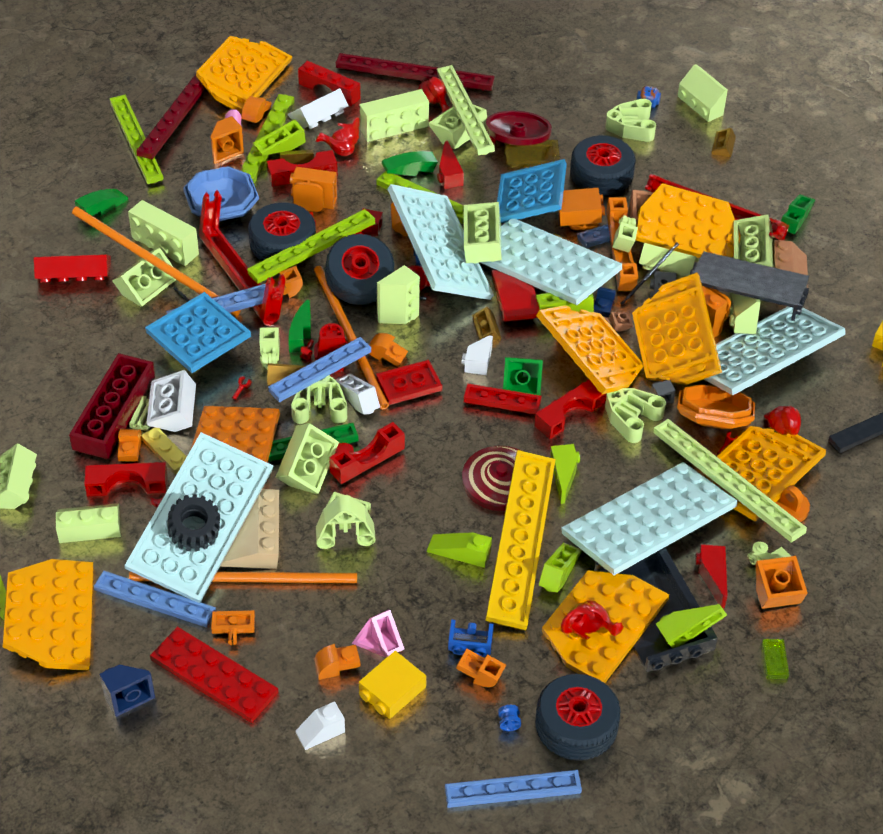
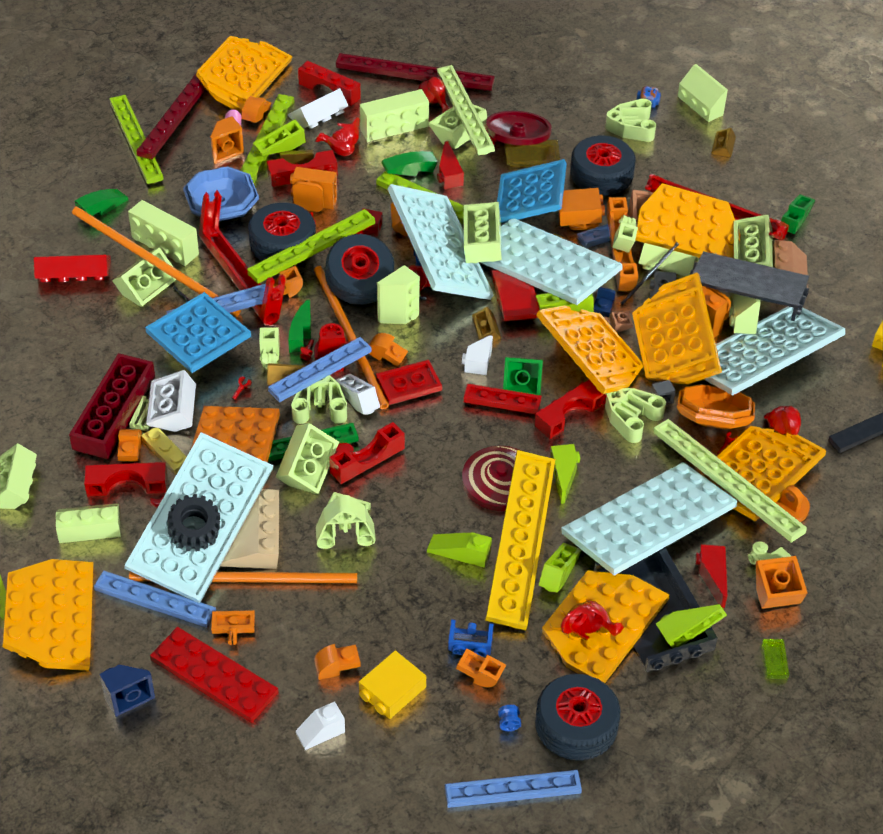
(380, 635): bright pink slope -> none

